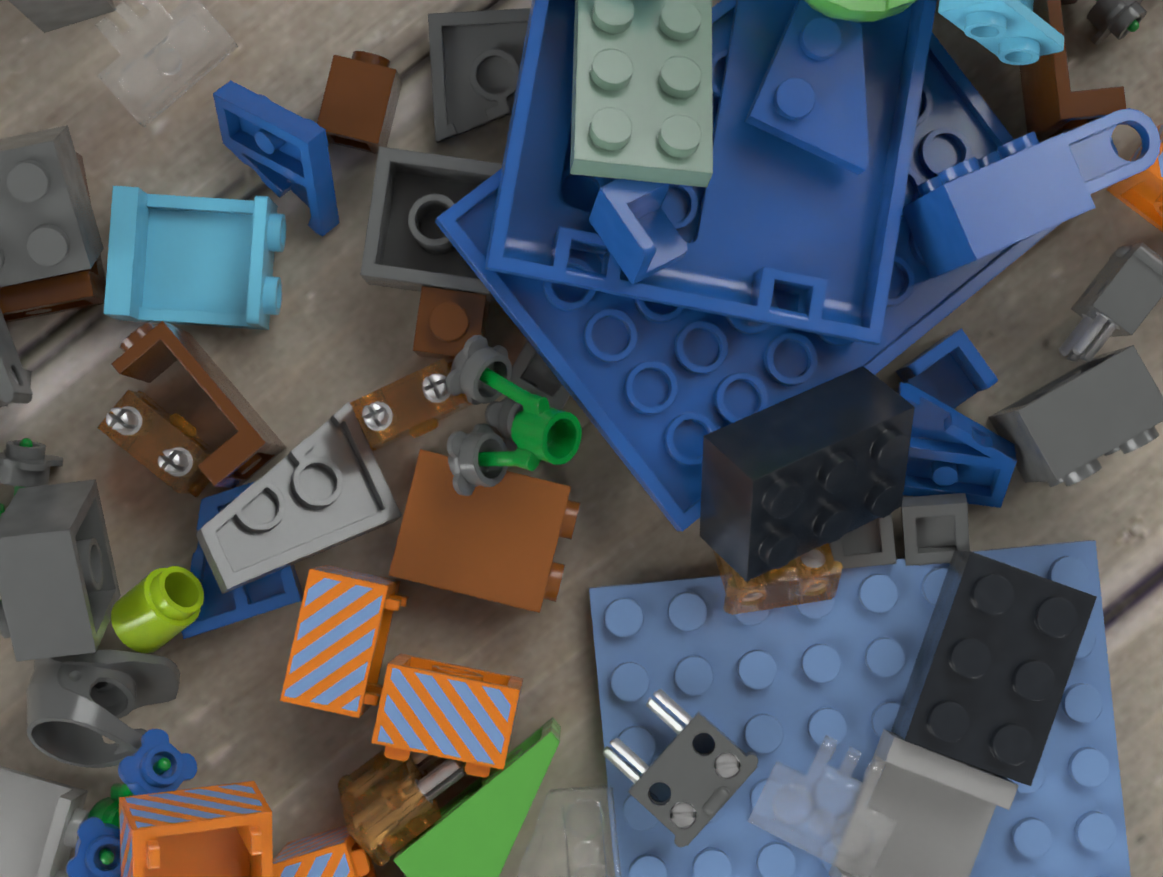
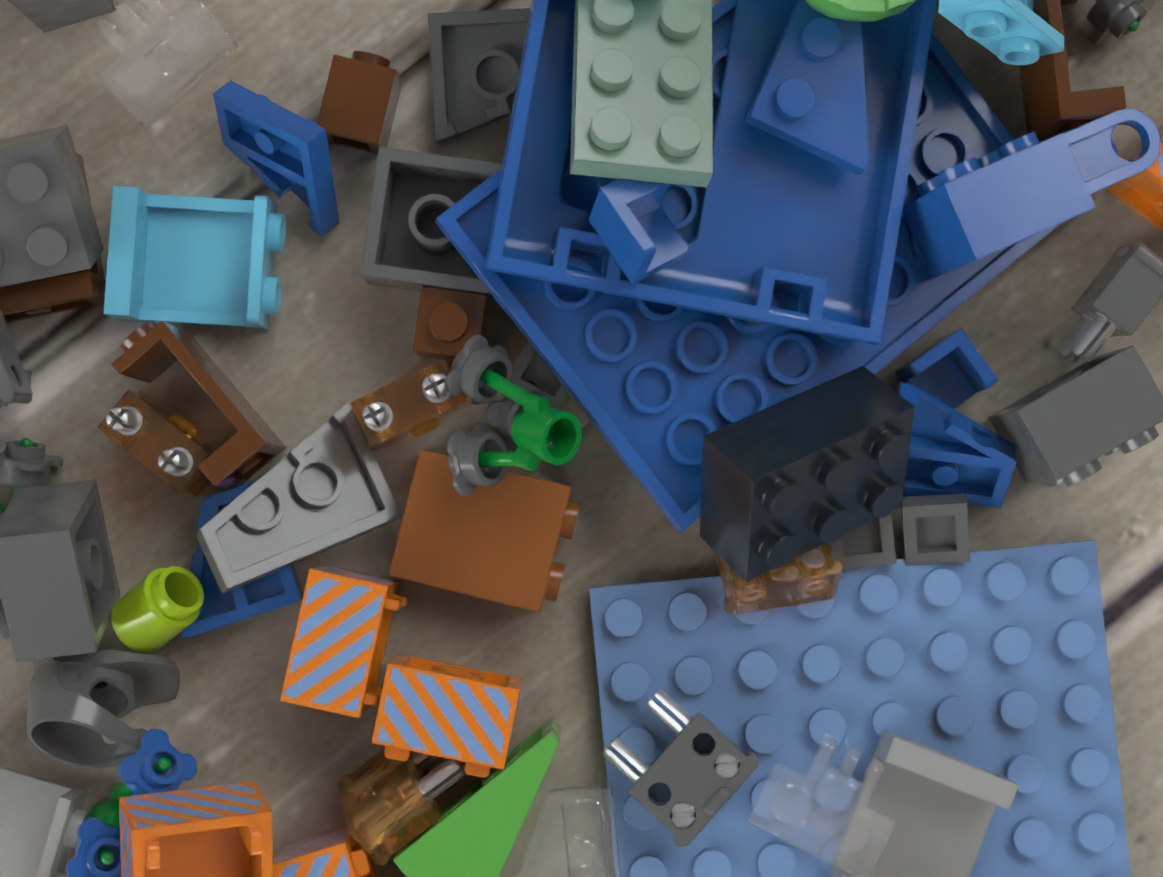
(993, 666): black brick -> none

